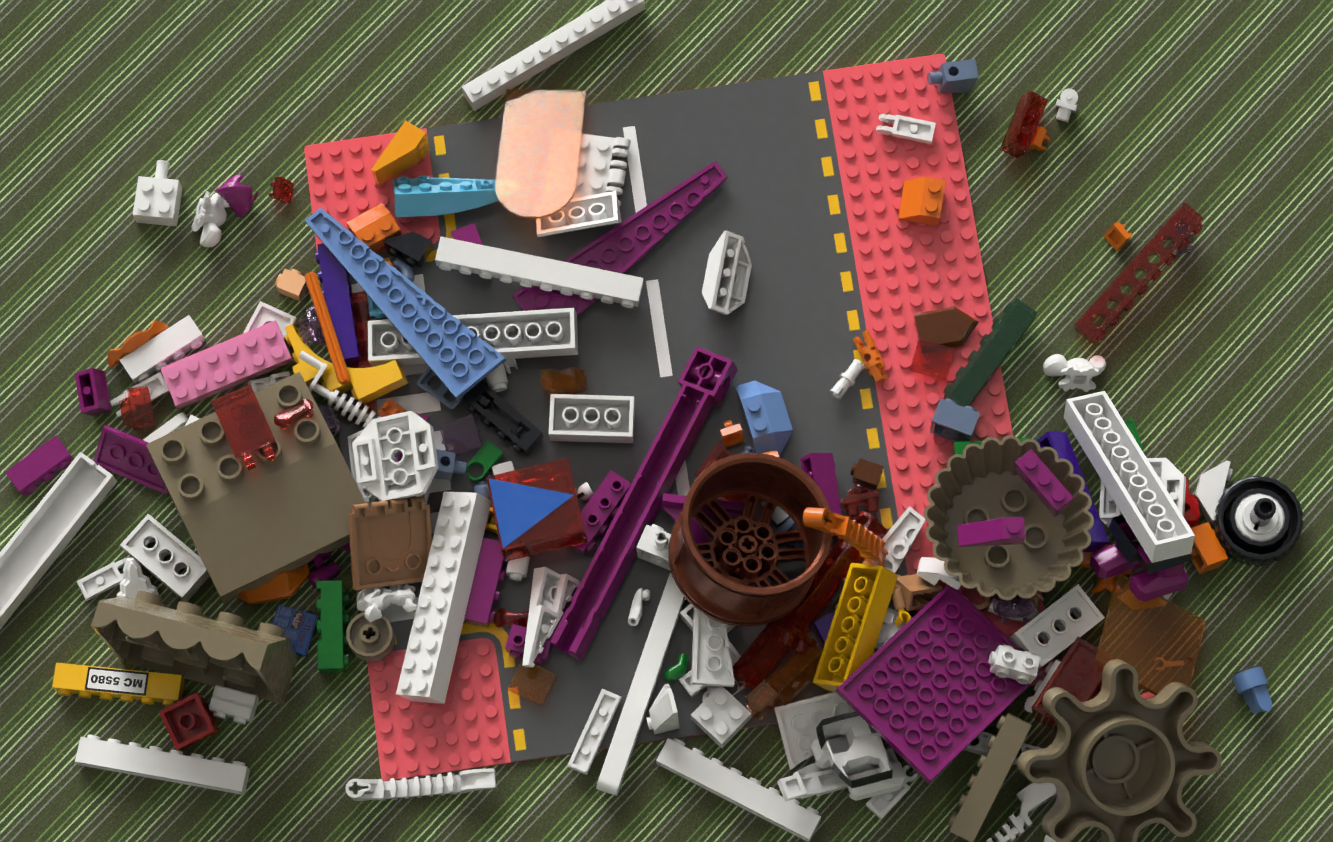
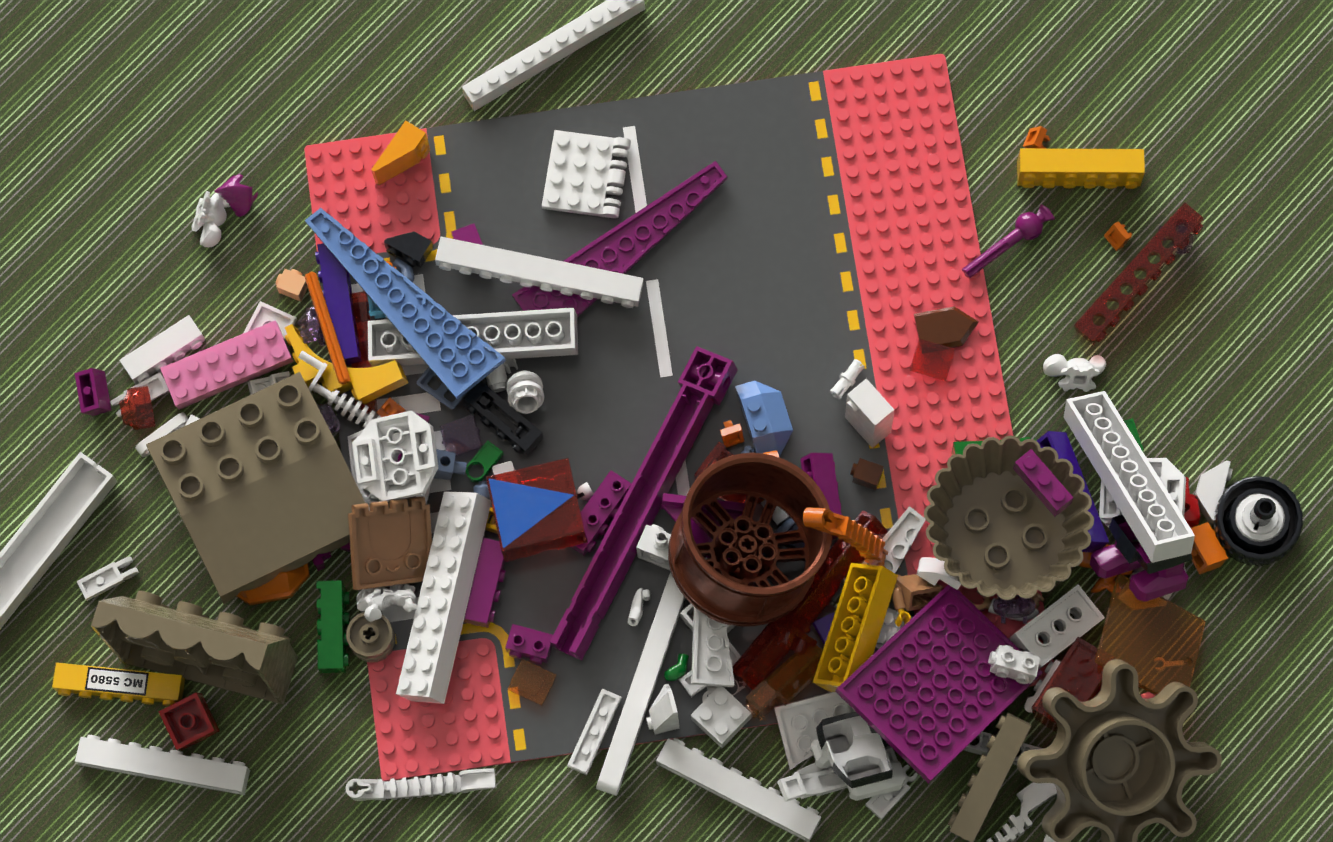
(39, 466): magenta brick -> none
(128, 458): magenta tile -> none
(134, 342): orange piece -> none
(134, 580): white rock -> none
(158, 198): white brick -> none
(166, 544): white brick -> none
(233, 704): white brick -> none
(244, 424): clear red tile -> none
(282, 190): clear red tile -> none
(287, 416): clear red piece -> none
(298, 627): blue tile -> none
(323, 573): magenta cone -> none
(374, 227): orange slope -> none
(440, 195): medium azure wedge -> none
(508, 618): clear red piece -> none
(518, 568): white brick -> none
(525, 391): none -> white piece
(539, 151): clear orange piece -> none
(547, 600): white wedge -> none
(564, 382): clear orange brick -> none
(582, 214): white slope -> none
(591, 418): white brick -> none
(727, 274): white wedge -> none
(851, 503): clear red hips -> none
(869, 413): none -> white brick
(871, 357): orange hinge -> none
(907, 128): white hinge -> none
(922, 200): orange slope -> none
(954, 421): sand blue brick -> none
(955, 76): sand blue torso -> none
(991, 354): clear green brick -> none
(992, 532): magenta slope -> none
(1023, 124): clear red brick -> none
(1027, 226): none -> magenta piece
(1066, 104): white hips -> none
(1080, 168): none -> yellow brick
(1252, 685): medium blue piece -> none

